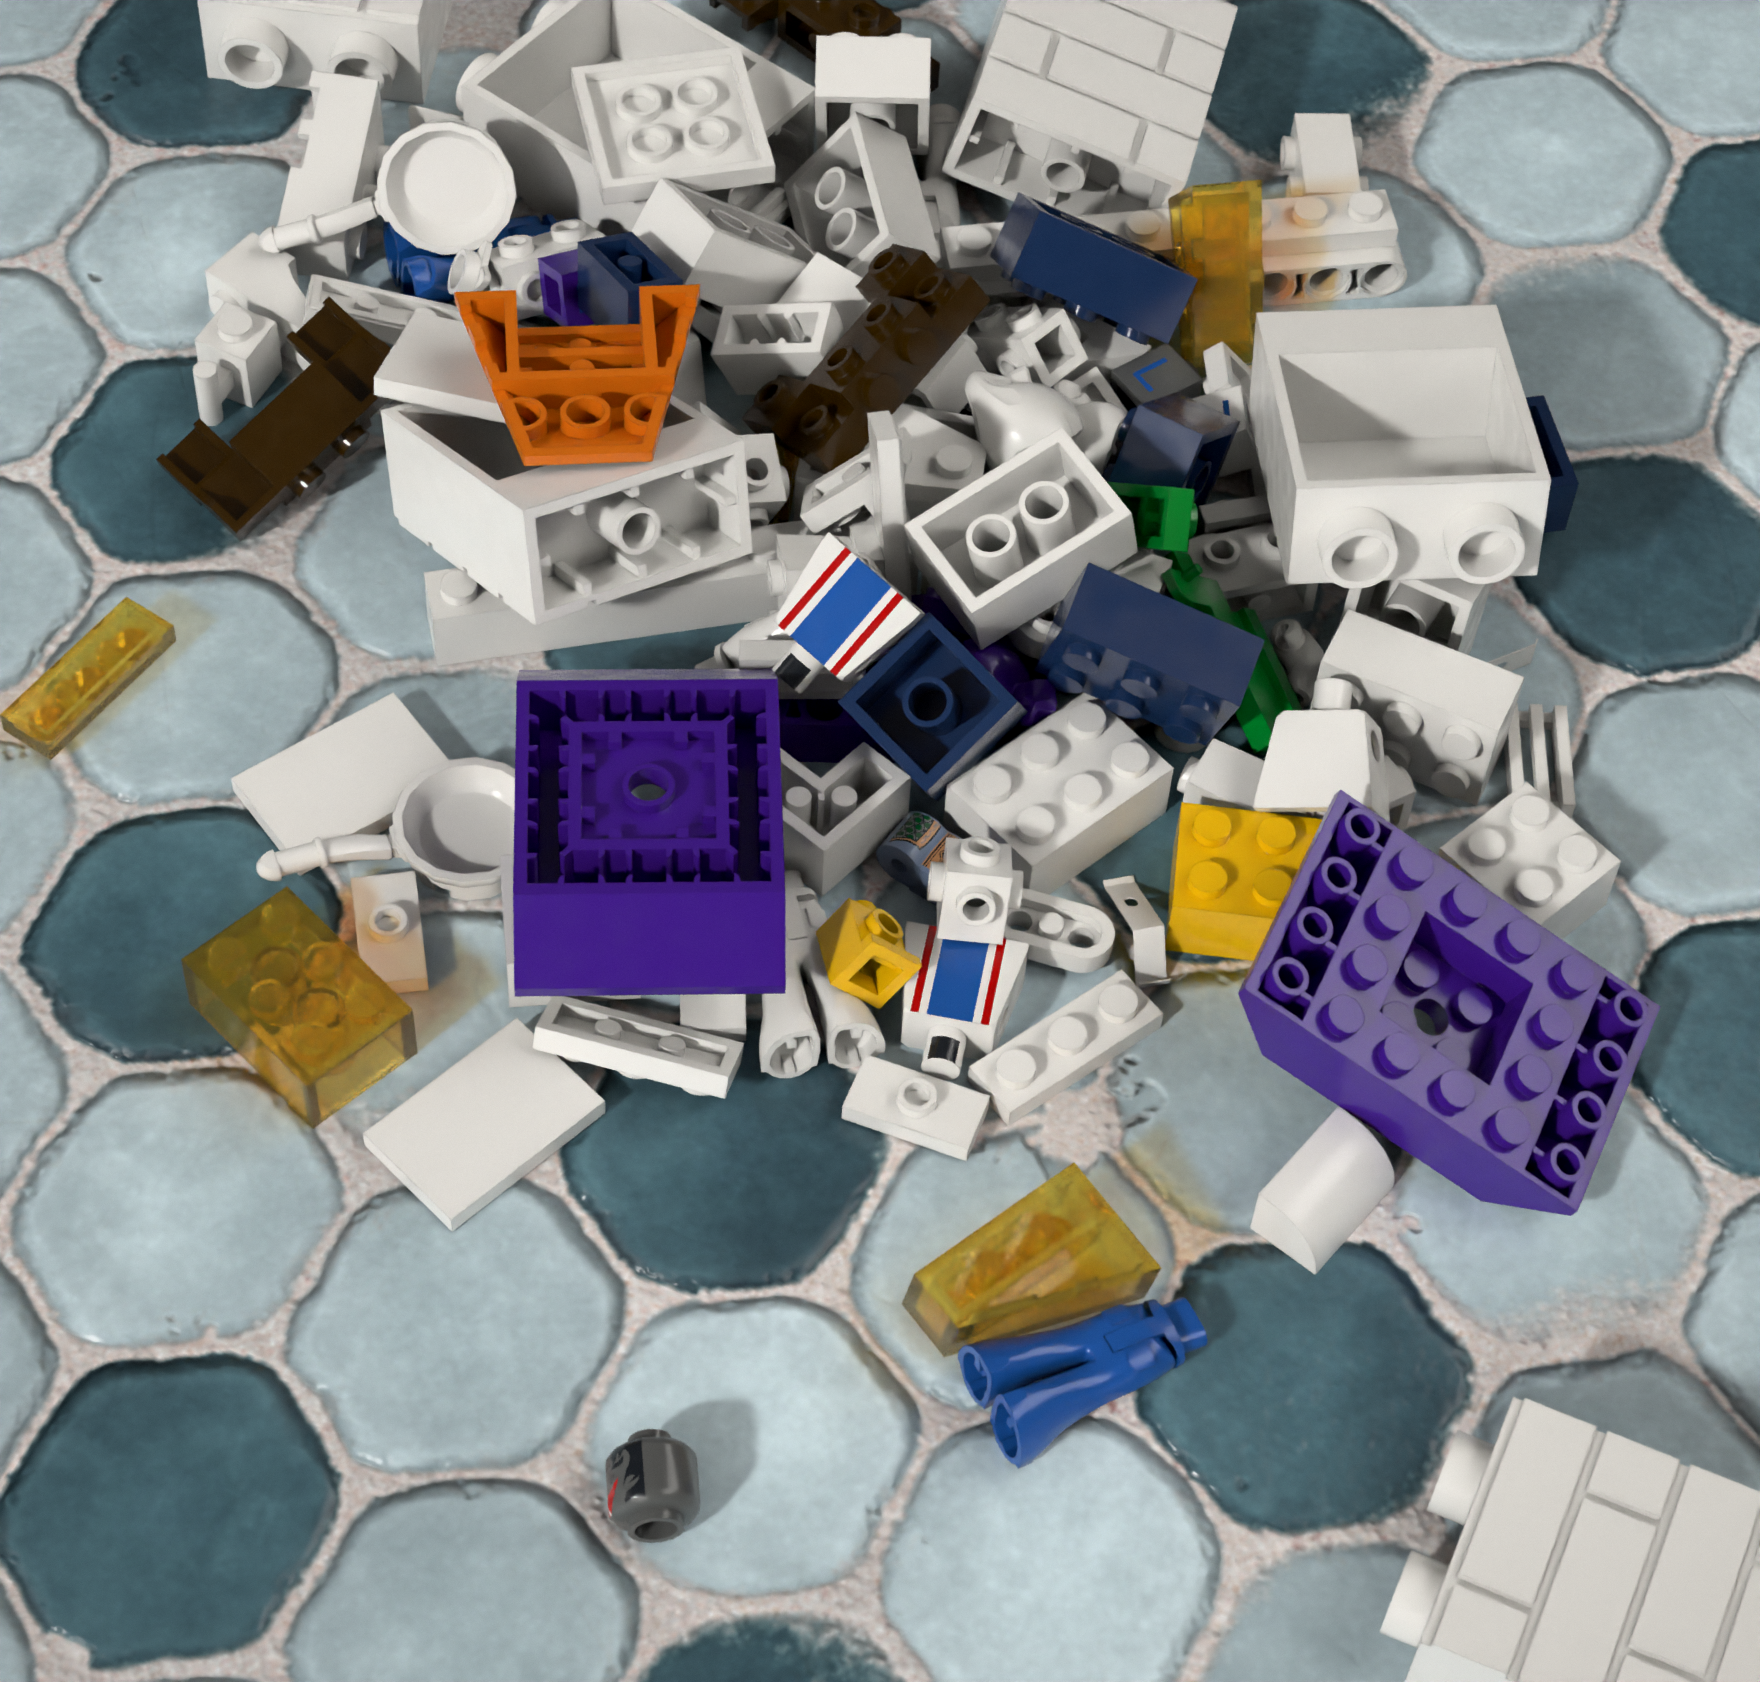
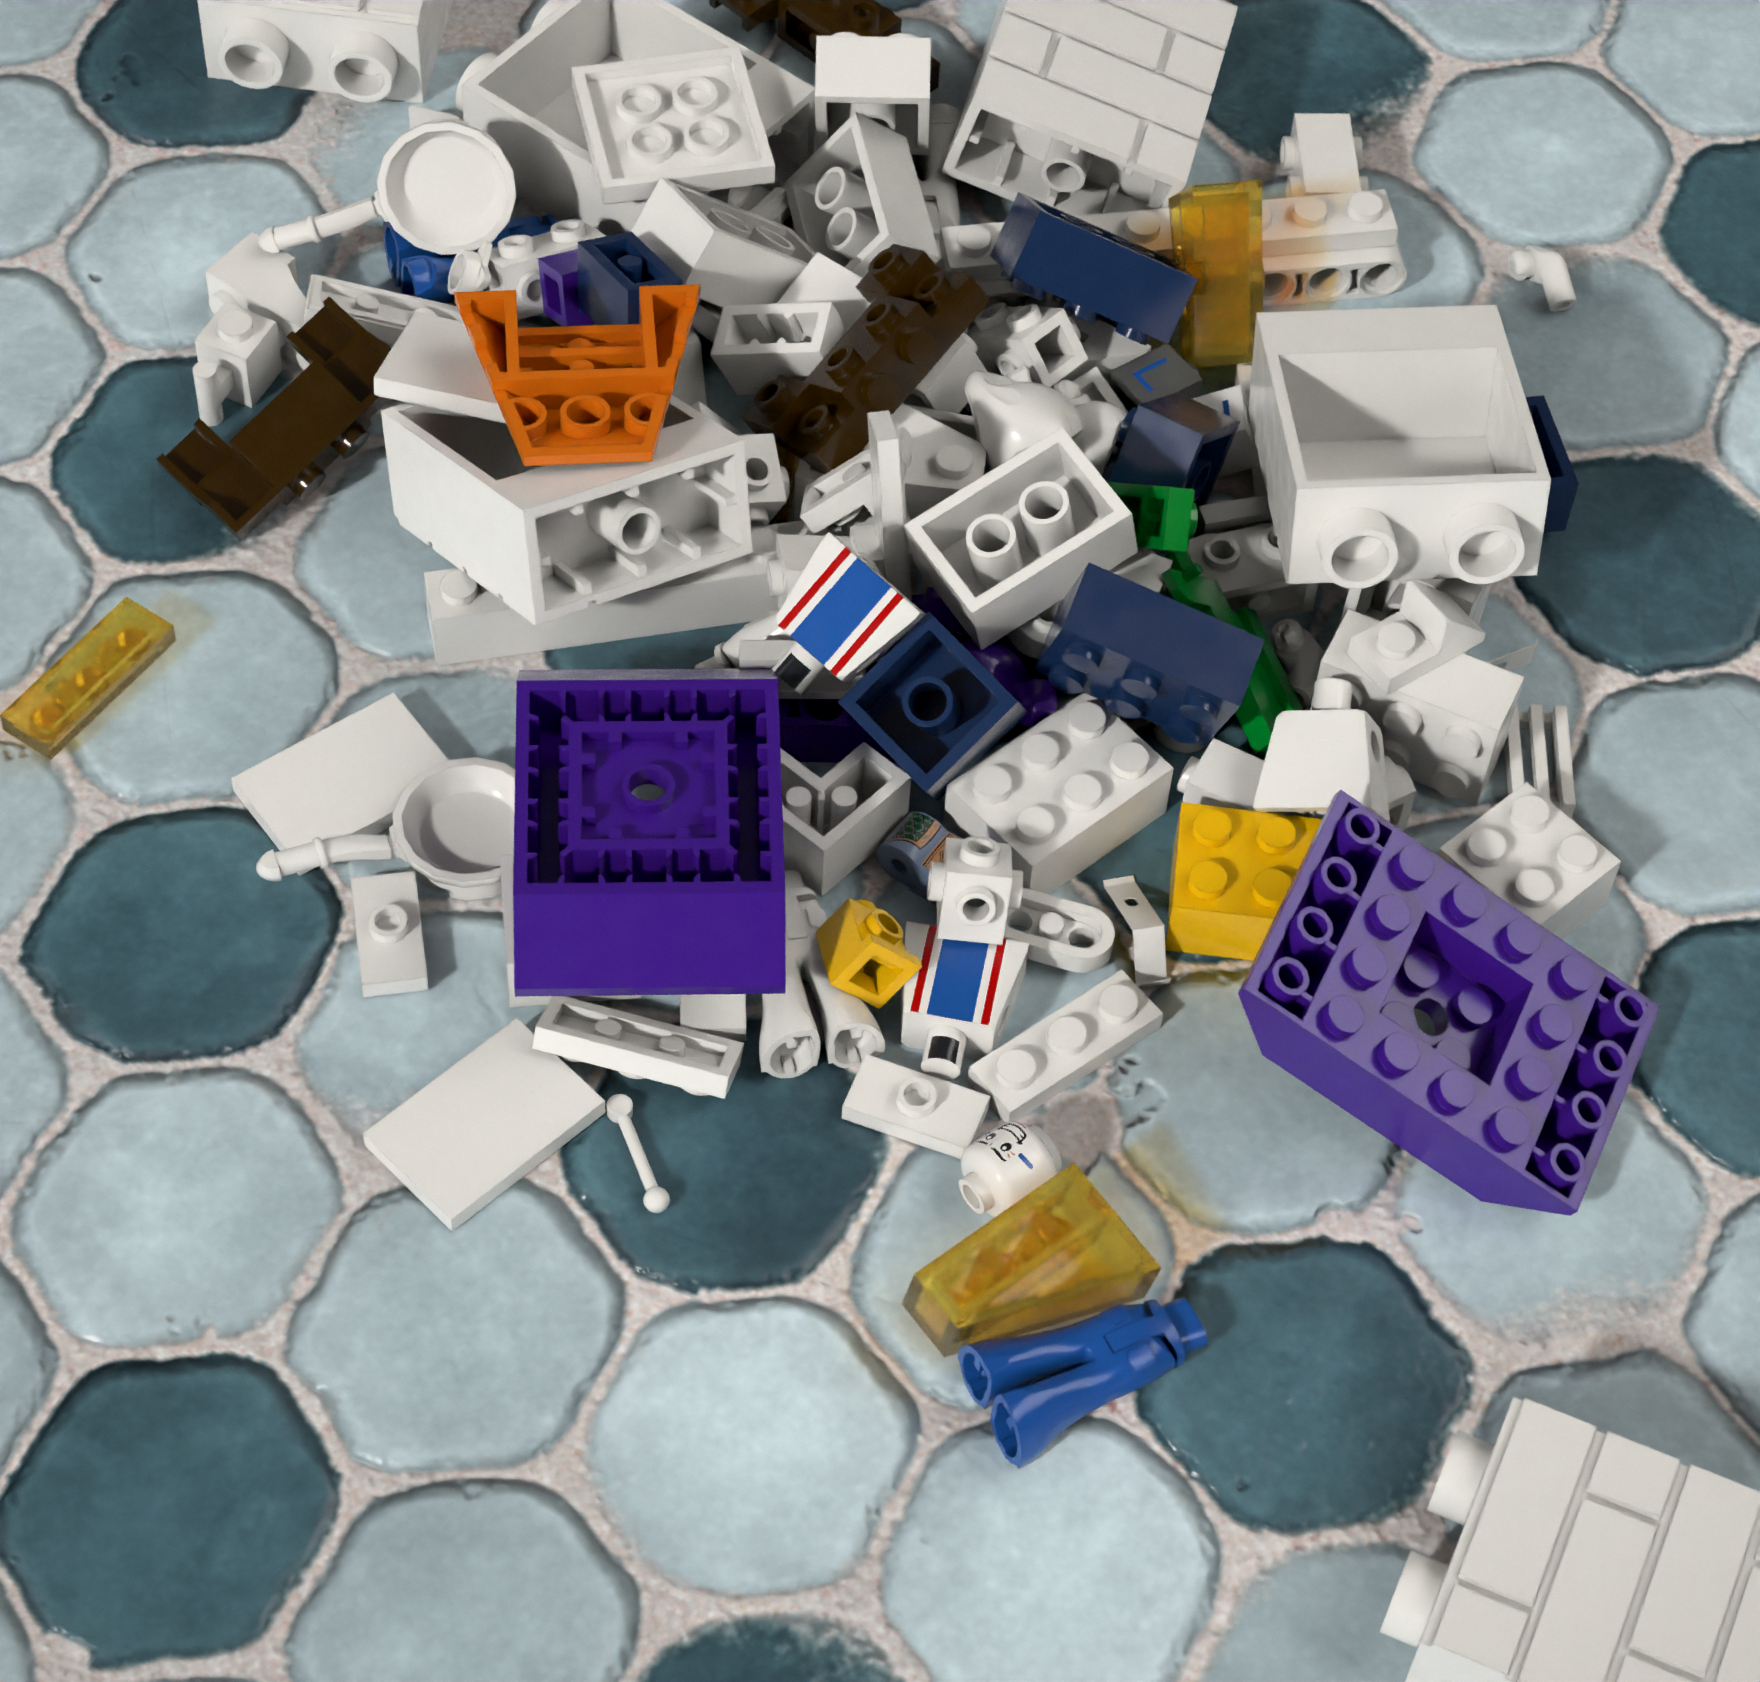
(300, 1006): clear yellow brick -> none
(335, 169): white wedge -> none
(620, 1111): none -> white hinge
(652, 1486): dark grey head -> none
(1006, 1166): none -> white head
(1225, 370): white plate -> none
(1324, 1191): white brick -> none
(1415, 639): none -> white slope
(1544, 268): none -> white arm

